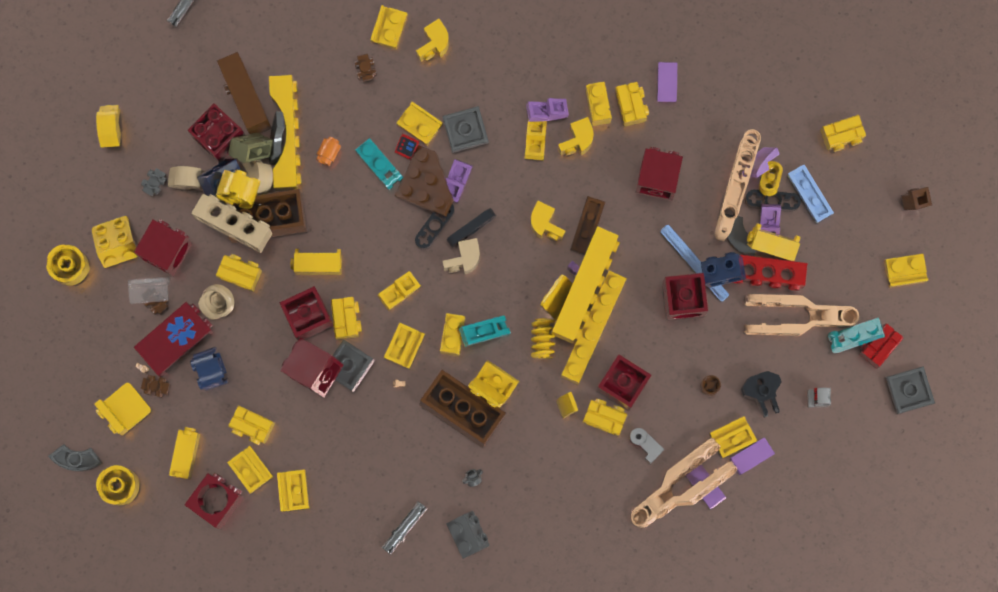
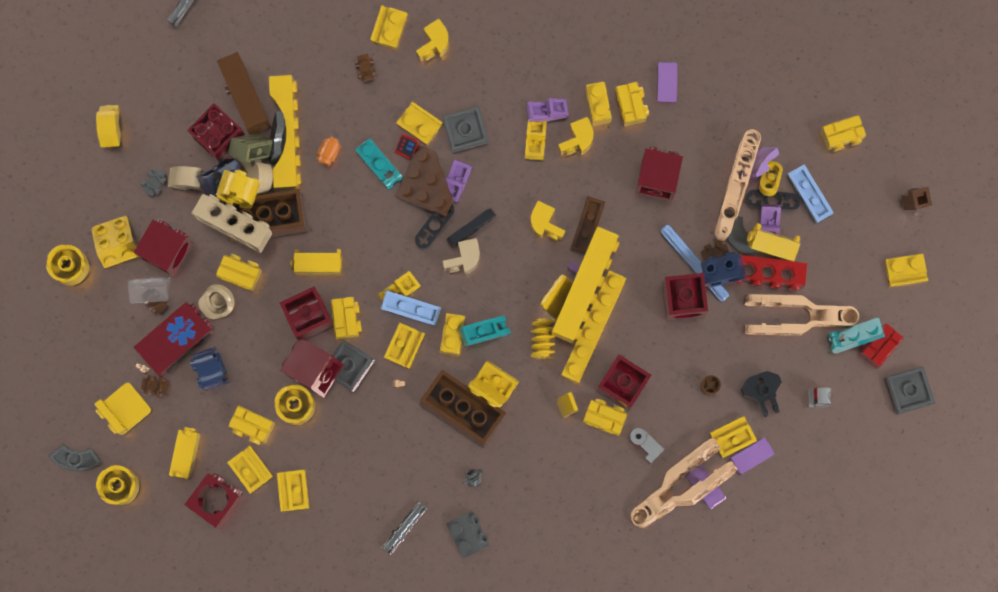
(293, 394): none -> yellow brick
(410, 308): none -> light blue plate
(717, 251): none -> reddish brown piece

